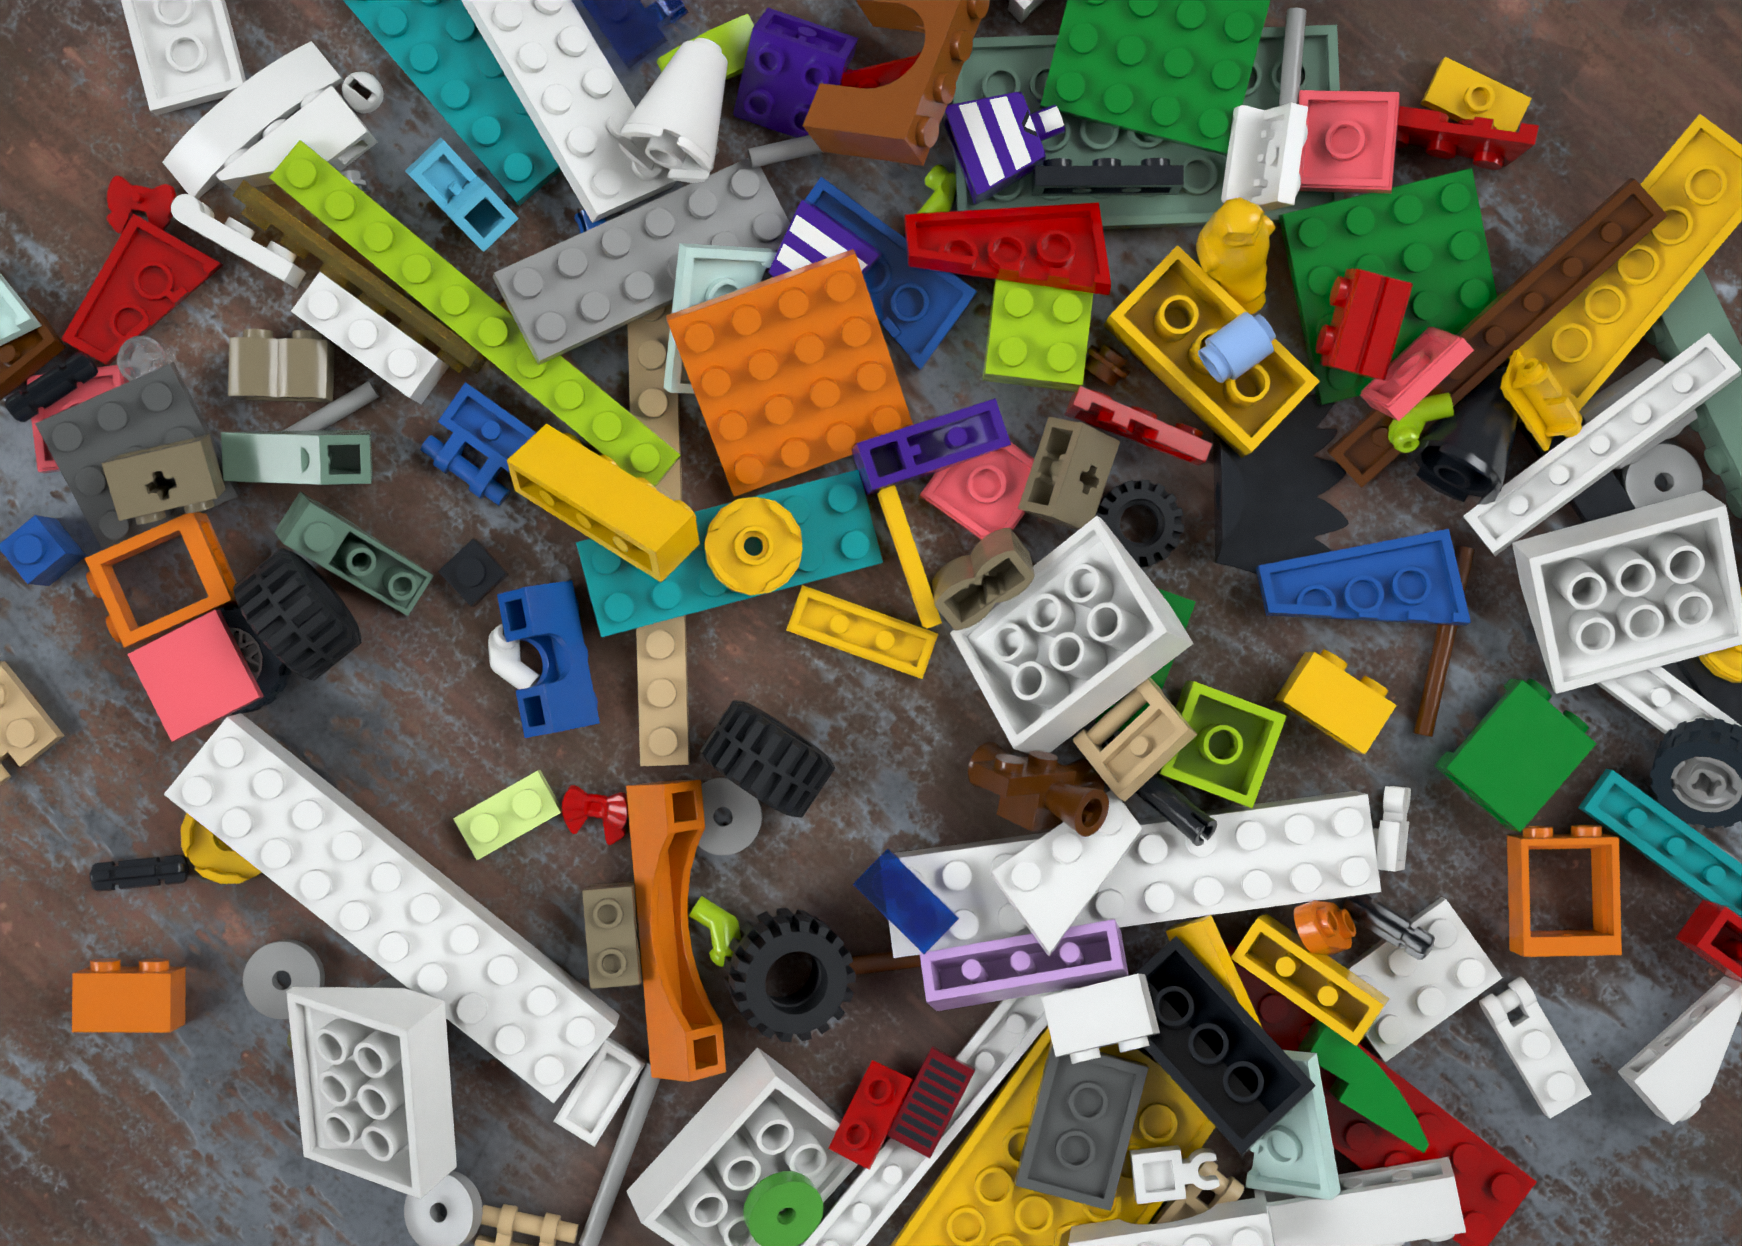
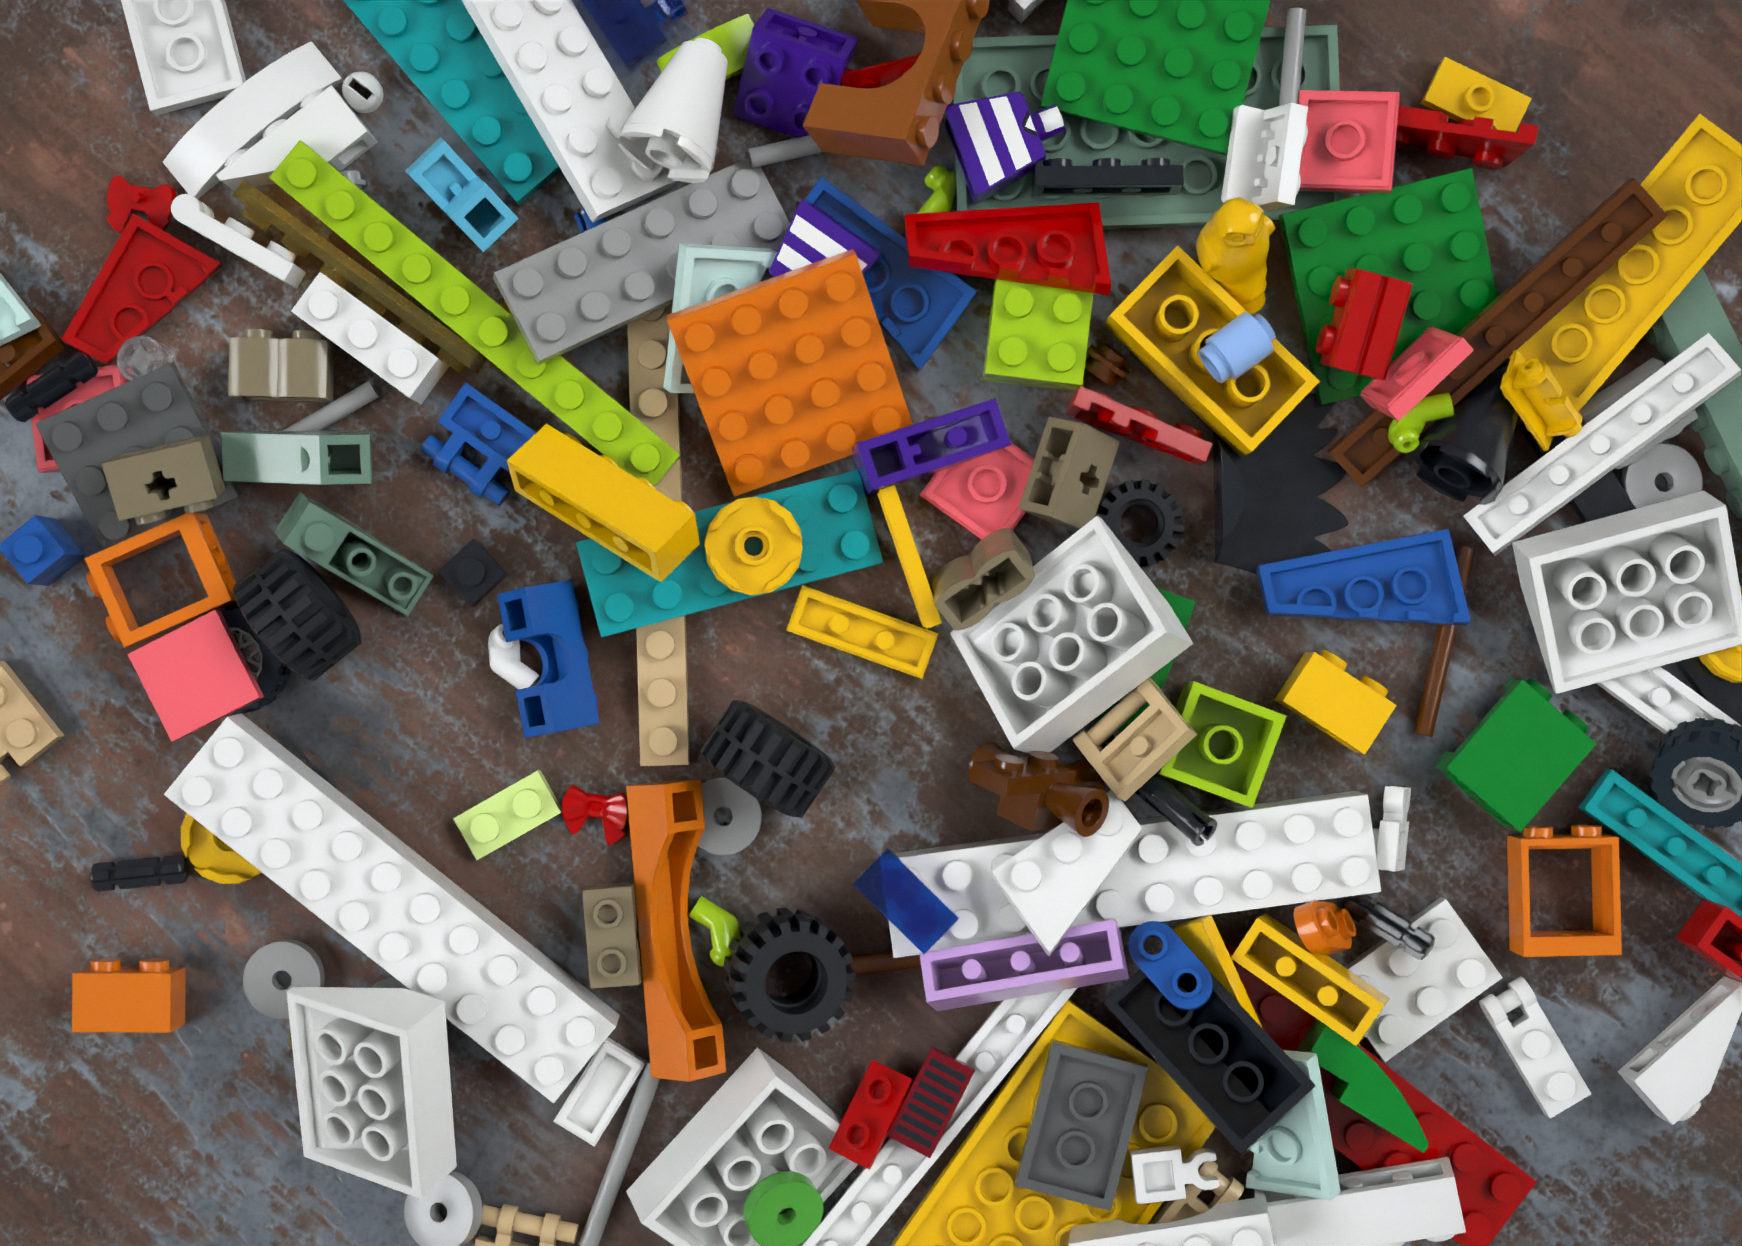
(1101, 1016): white brick -> none
(1170, 964): none -> blue plate

